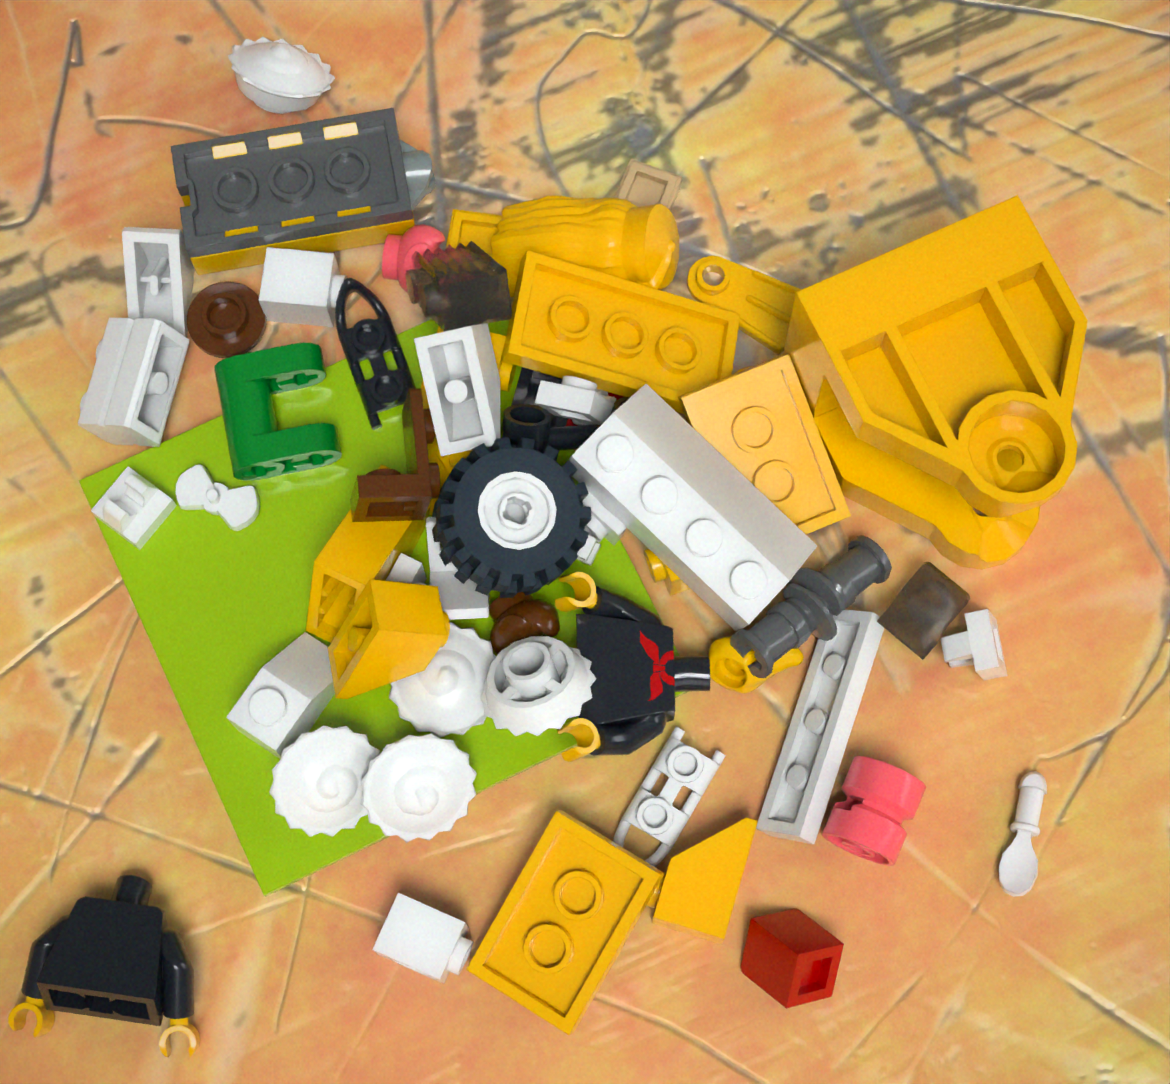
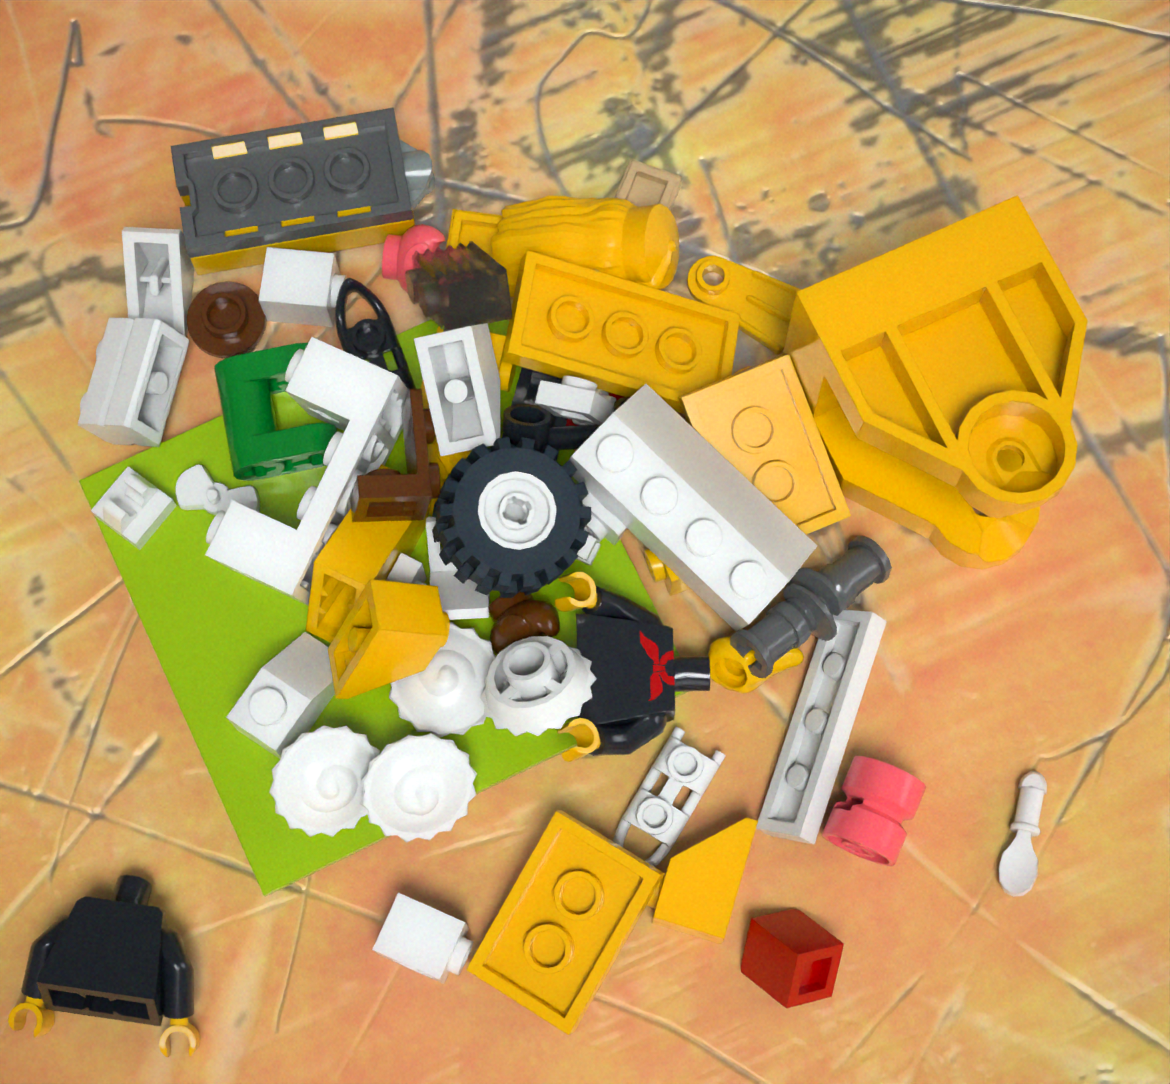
(279, 74): white piece -> none
(353, 398): none -> white plate
(924, 609): clear smoke bracket -> none
(977, 646): white tile -> none

